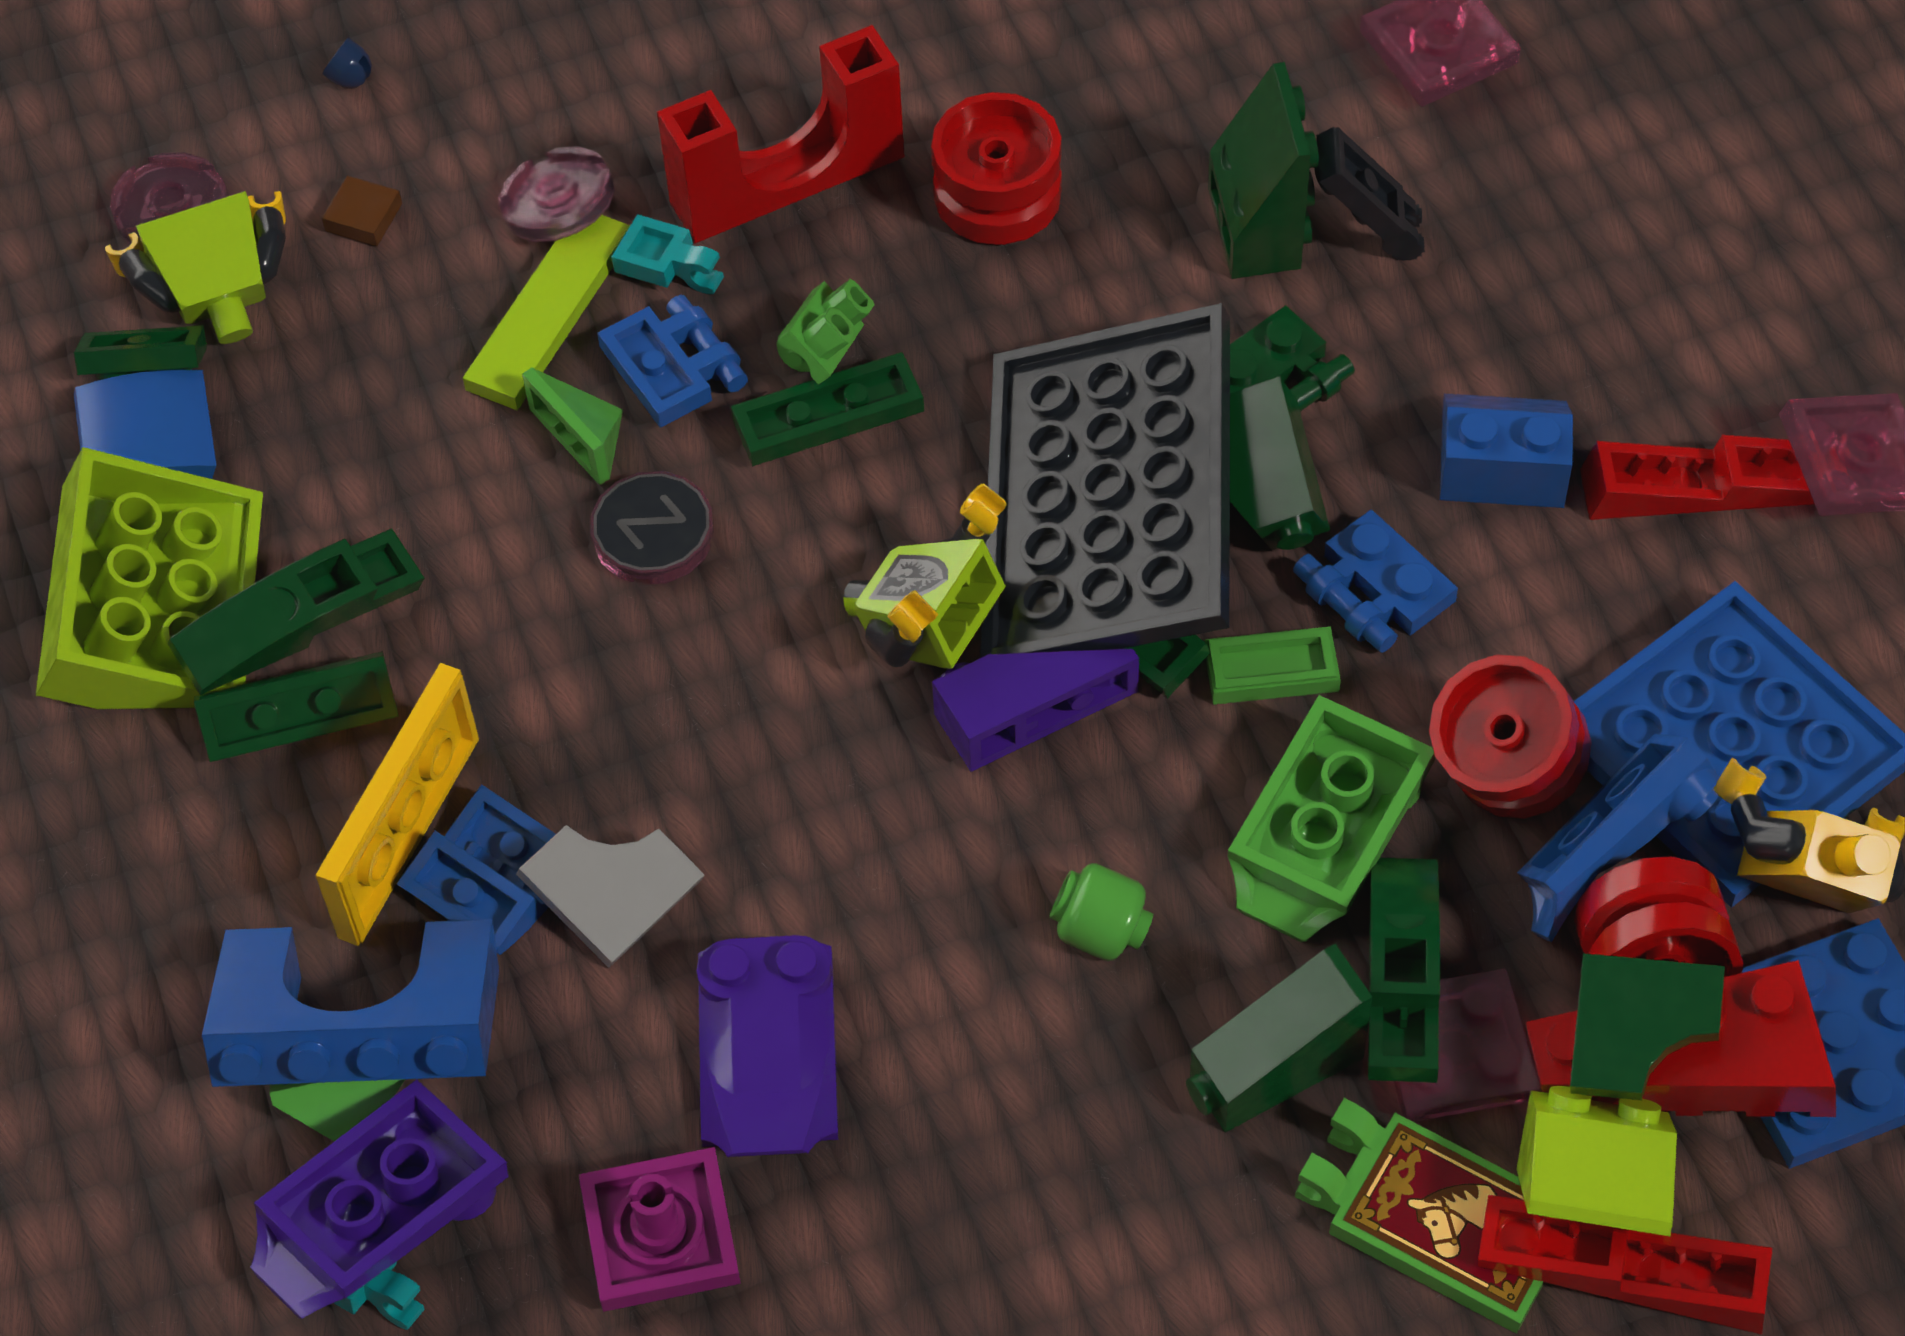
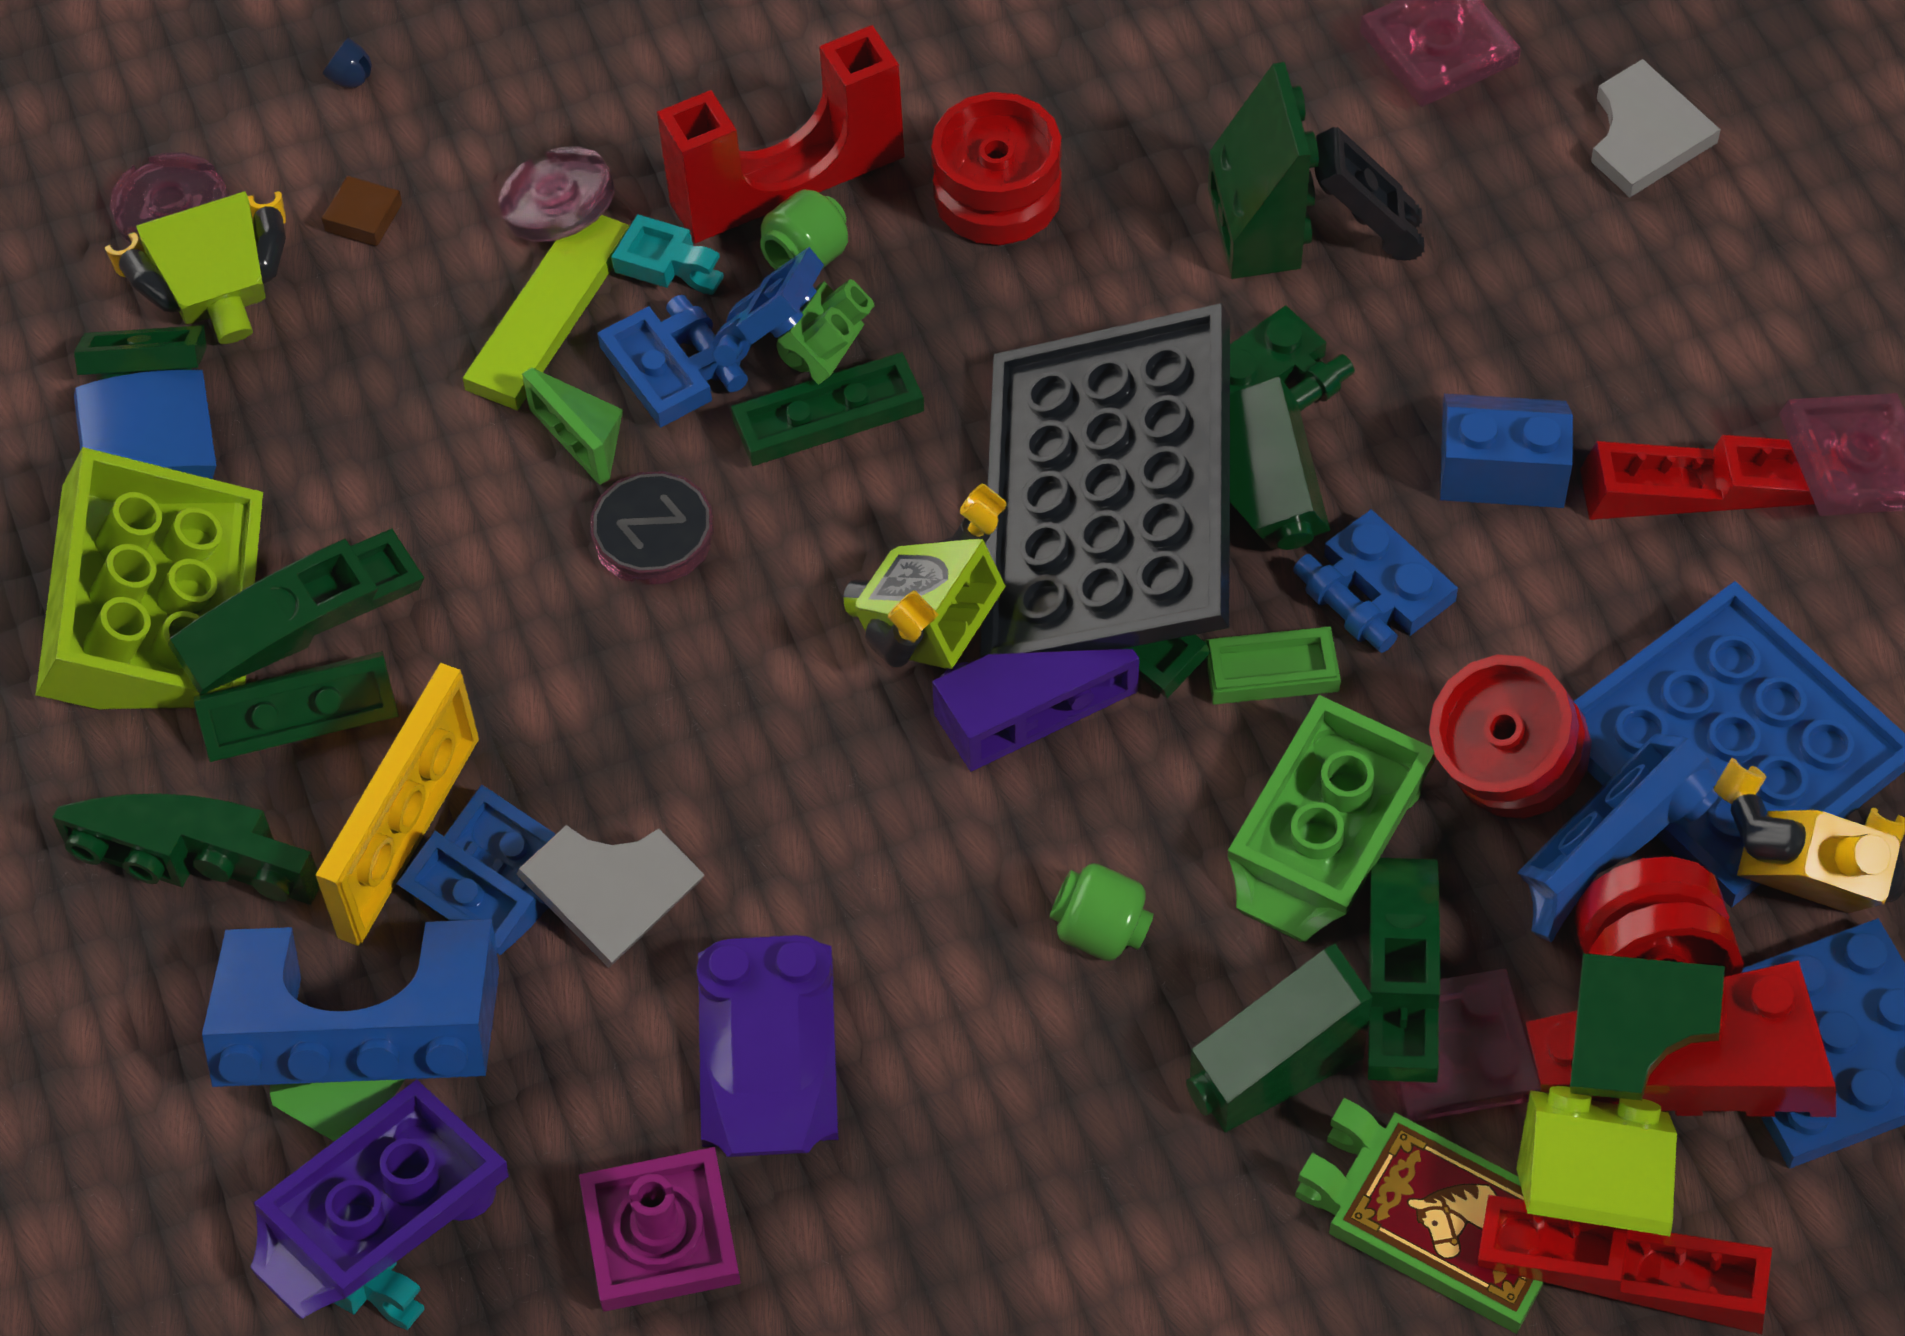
(173, 833): none -> dark green slope
(769, 308): none -> blue plate
(804, 222): none -> bright green head
(1649, 129): none -> light grey tile

